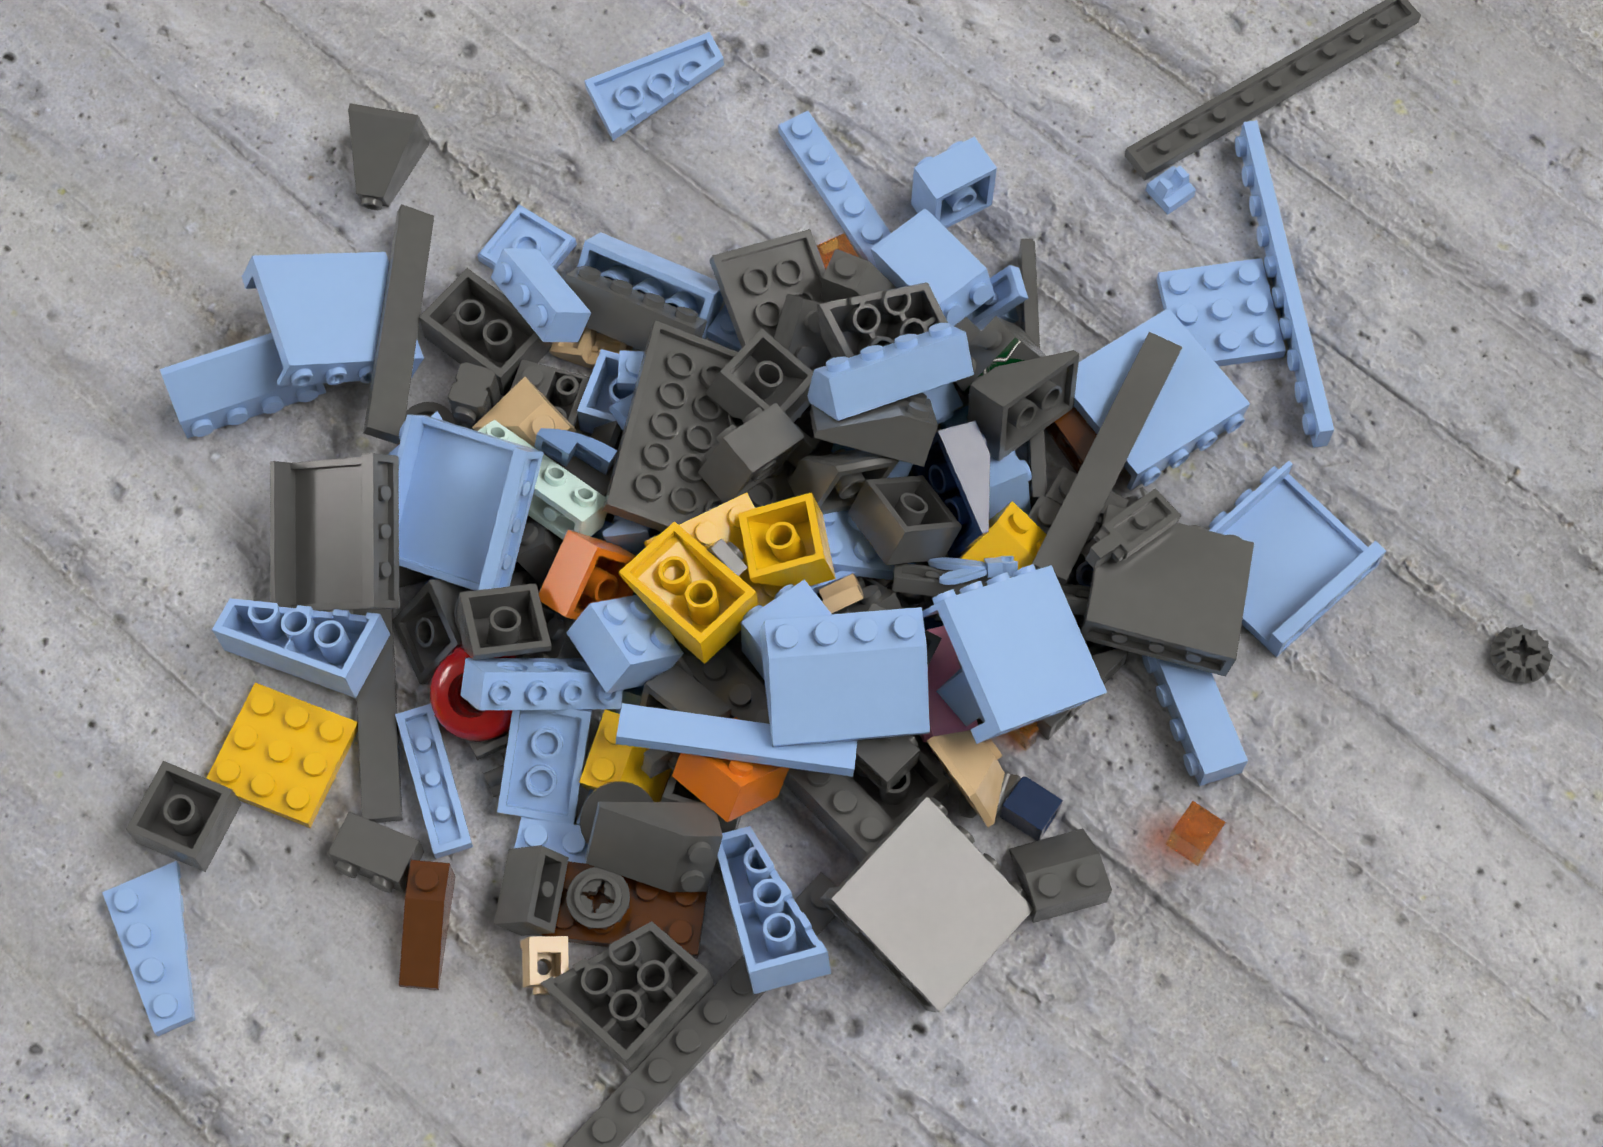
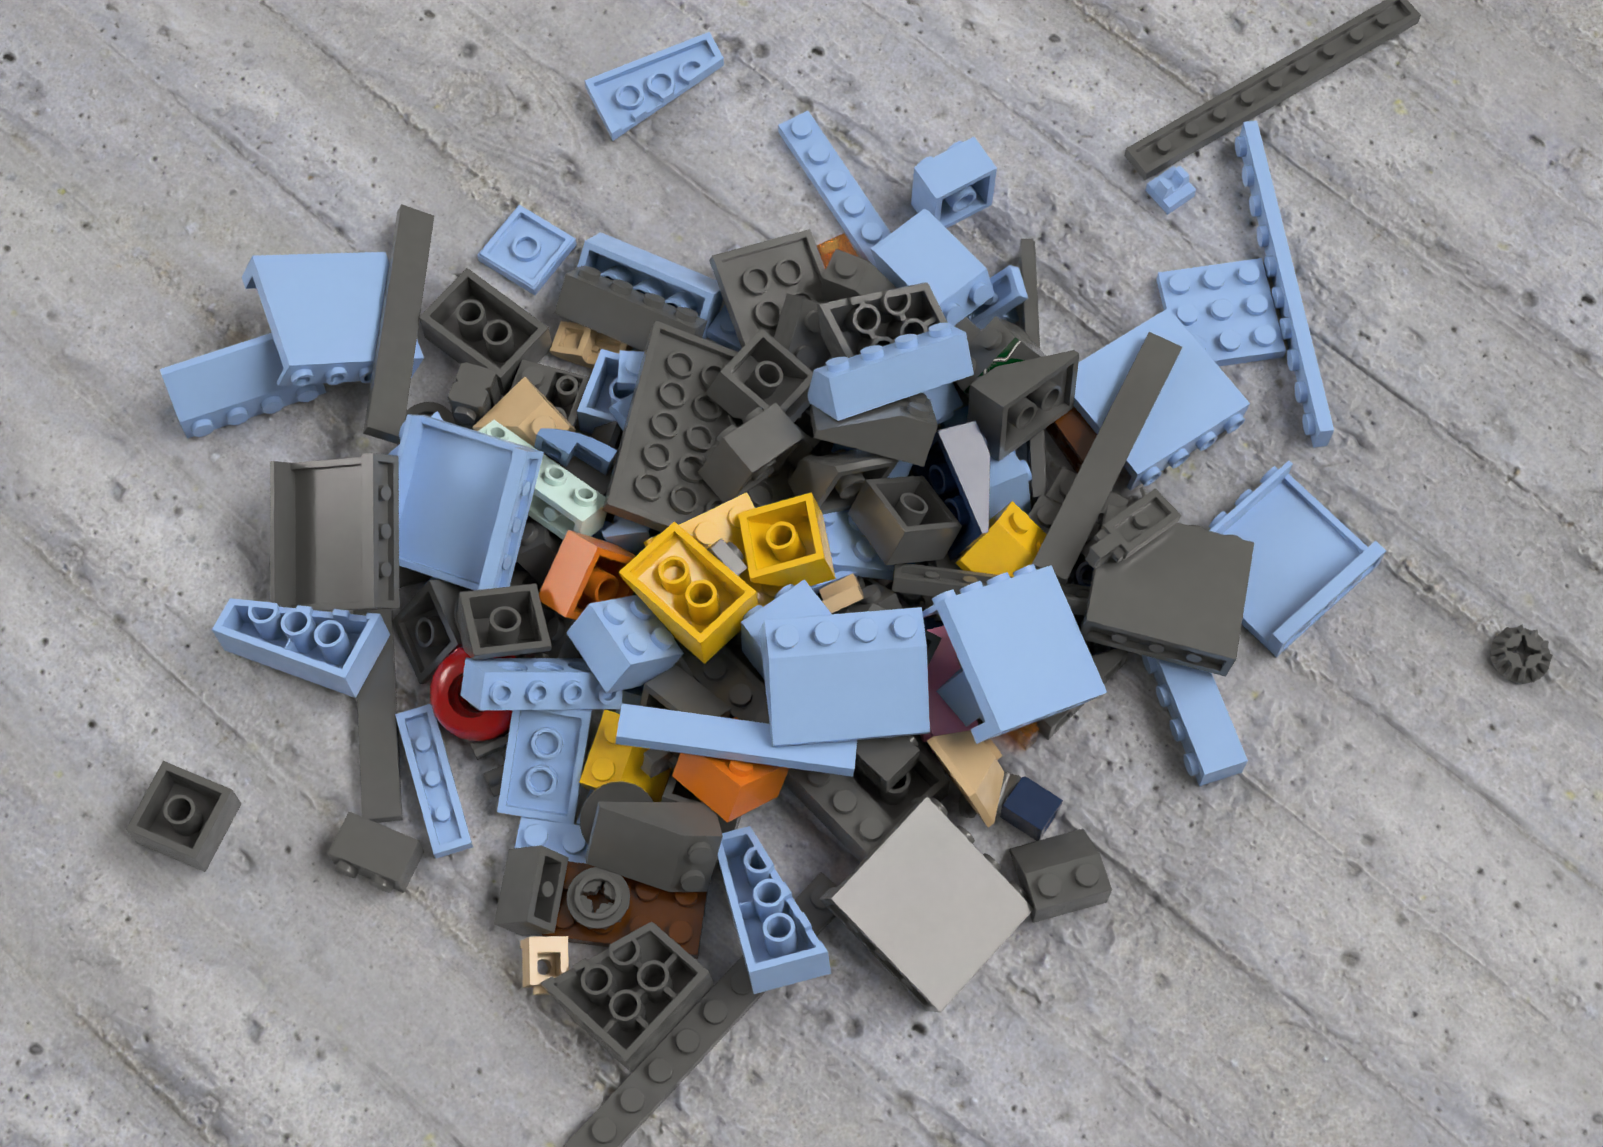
(155, 944): light blue wing -> none
(283, 754): yellow plate -> none
(384, 152): dark grey slope -> none
(425, 923): reddish brown slope -> none
(540, 295): light blue brick -> none
(967, 570): light blue piece -> none
(1195, 833): clear orange brick -> none

